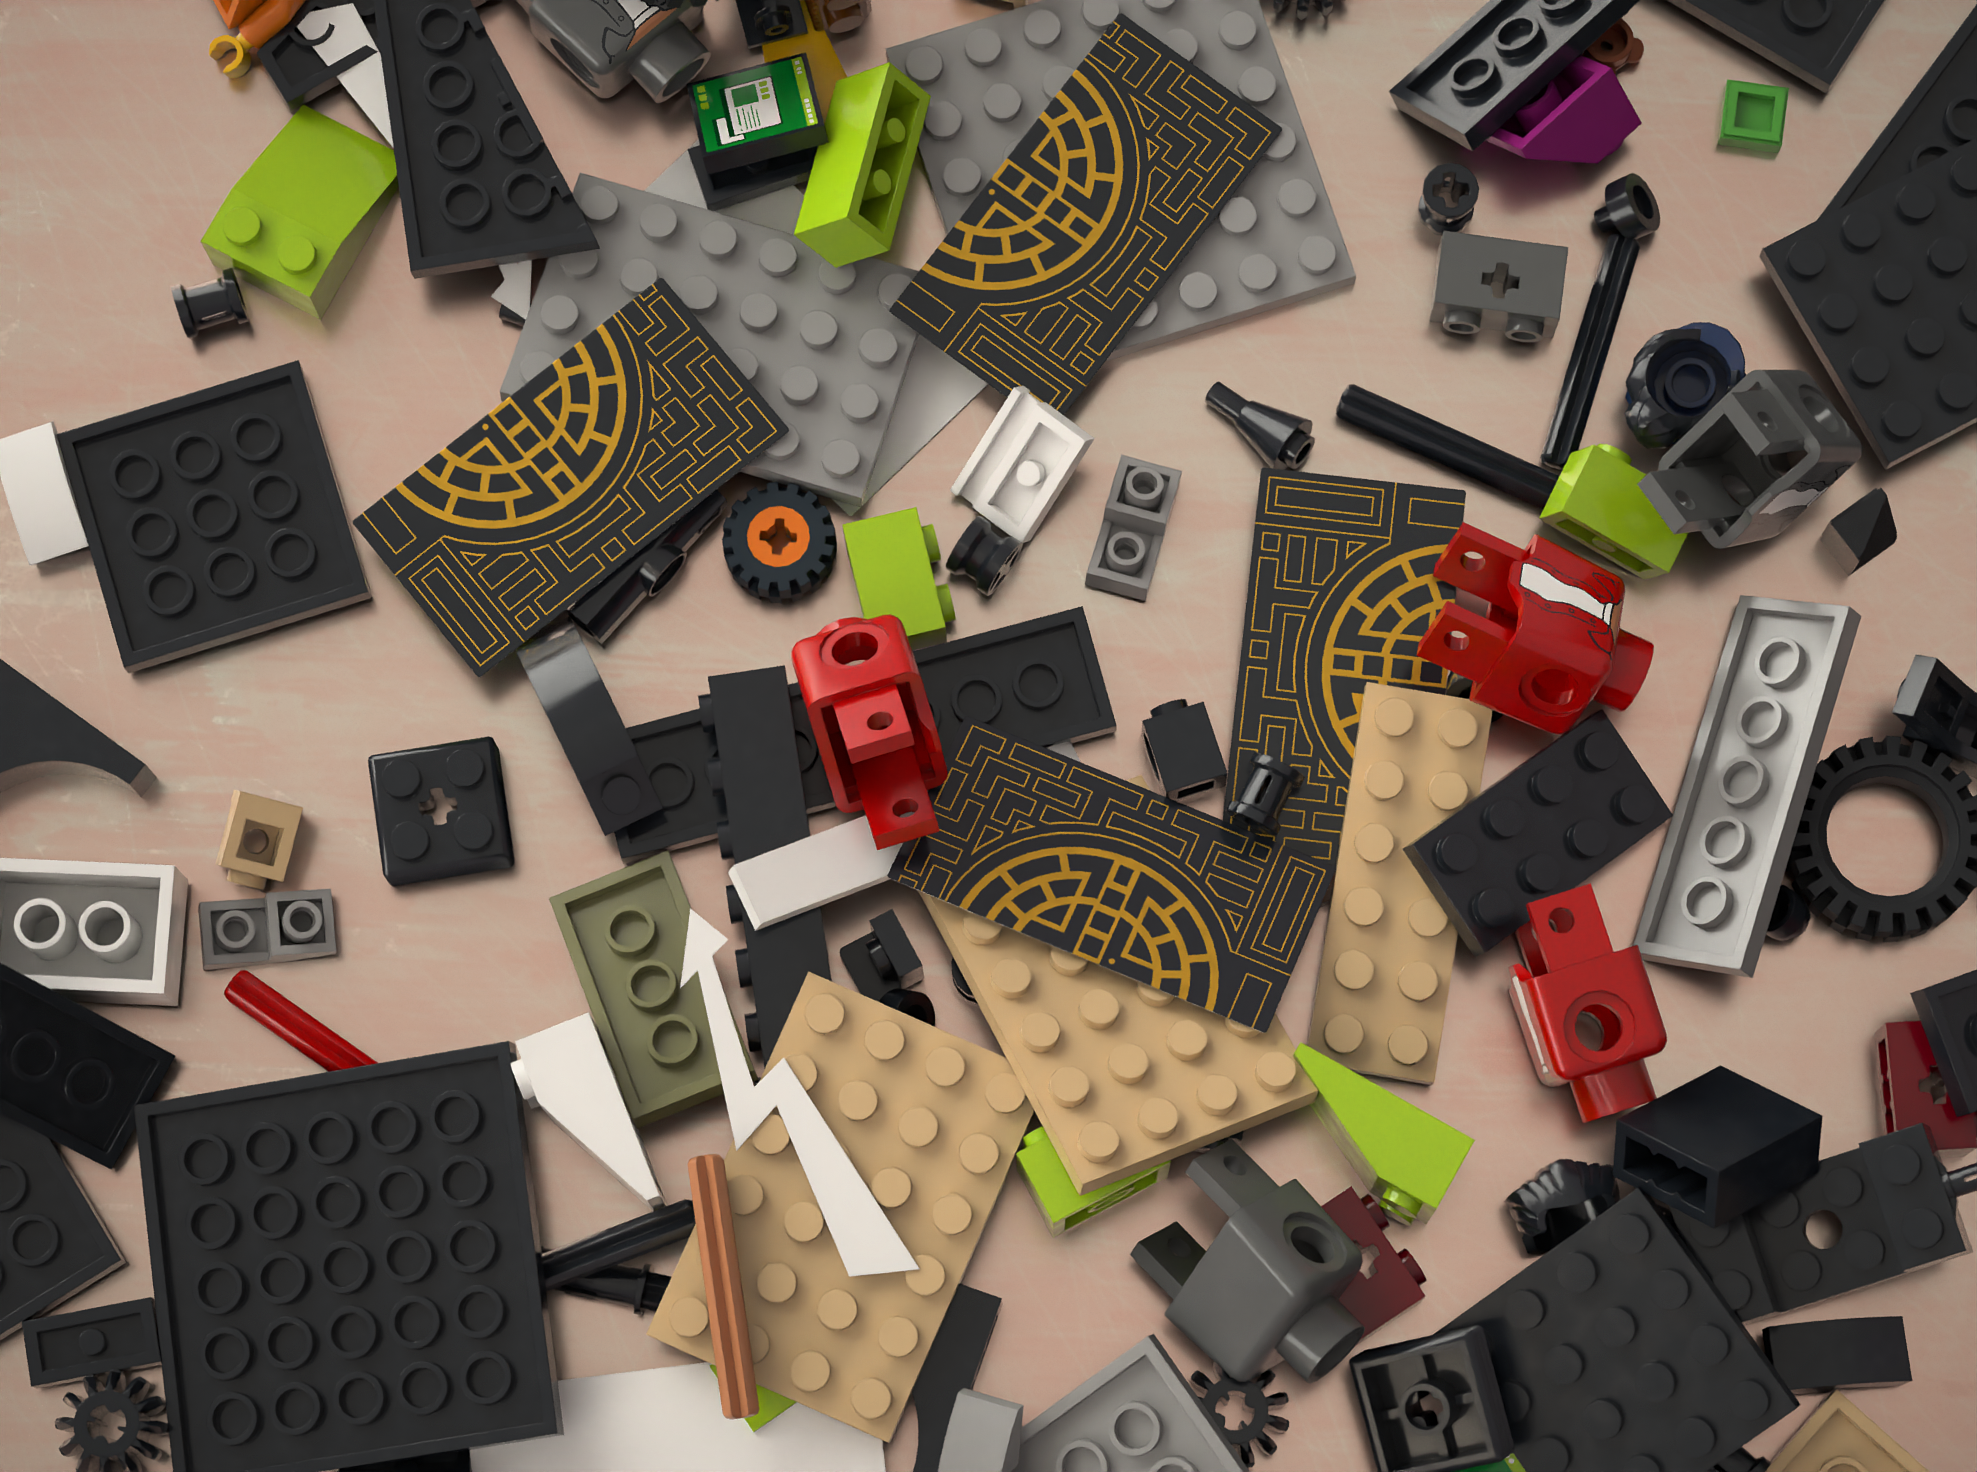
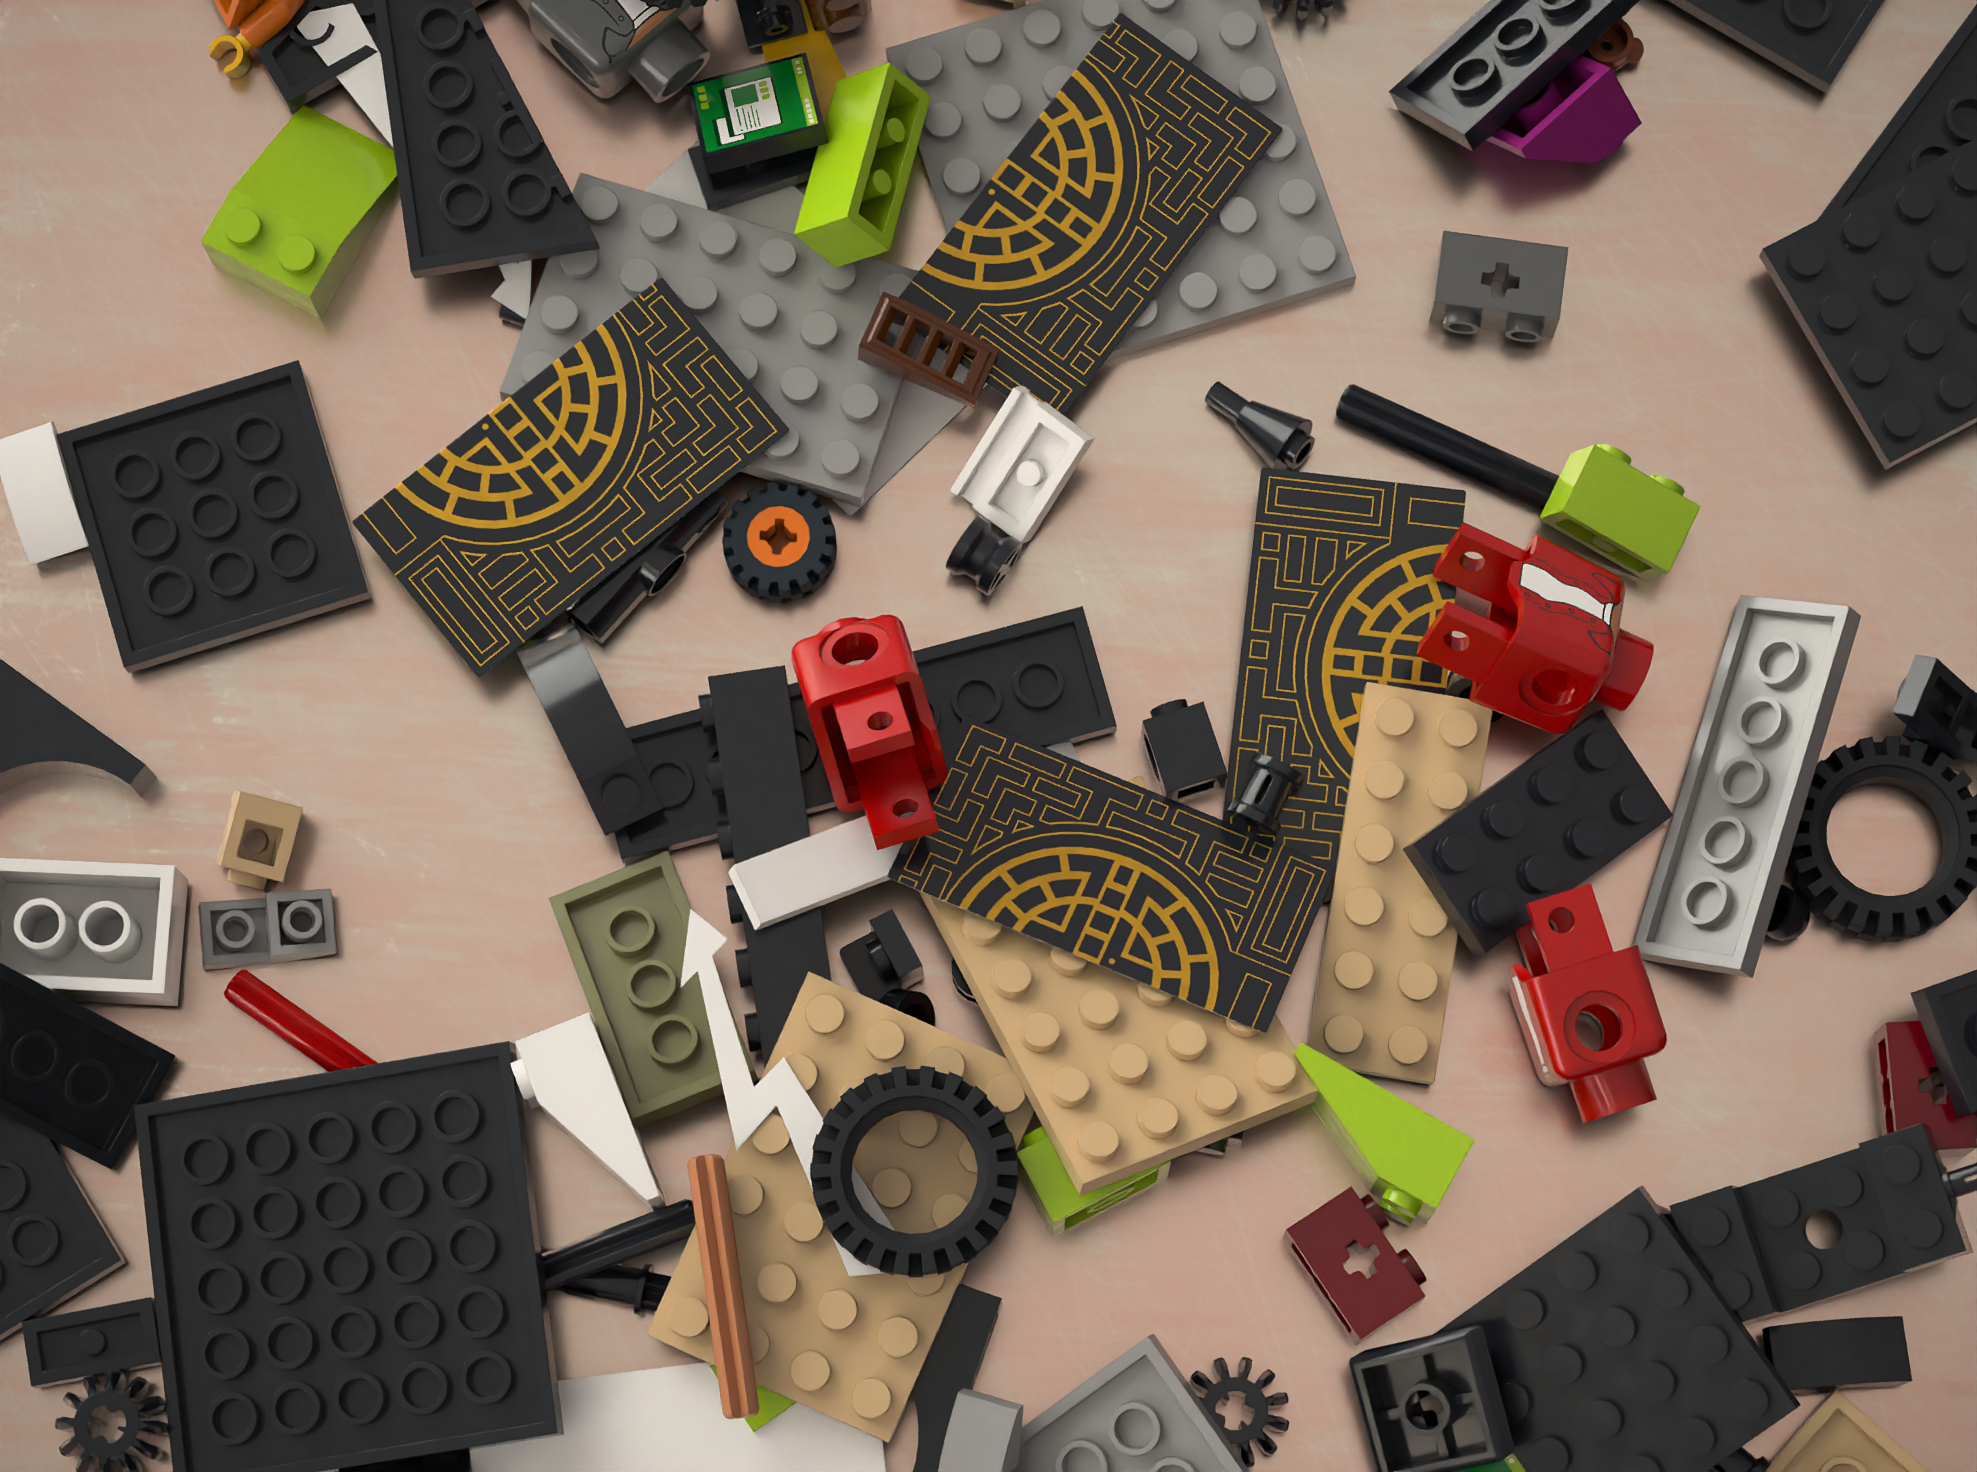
(210, 303): black bush -> none
(475, 834): black brick -> none
(895, 576): lime brick -> none
(897, 362): none -> reddish brown slope
(911, 1091): none -> black tyre
(1133, 527): light grey slope -> none
(1267, 1278): dark grey piece -> none
(1463, 191): black bush -> none
(1561, 1202): black hair -> none
(1590, 350): black axle -> none
(1629, 208): black tile -> none
(1680, 380): piece -> none
(1717, 1146): black brick -> none
(1744, 452): dark grey piece -> none
(1753, 116): bright green tile -> none
(1861, 531): black slope -> none

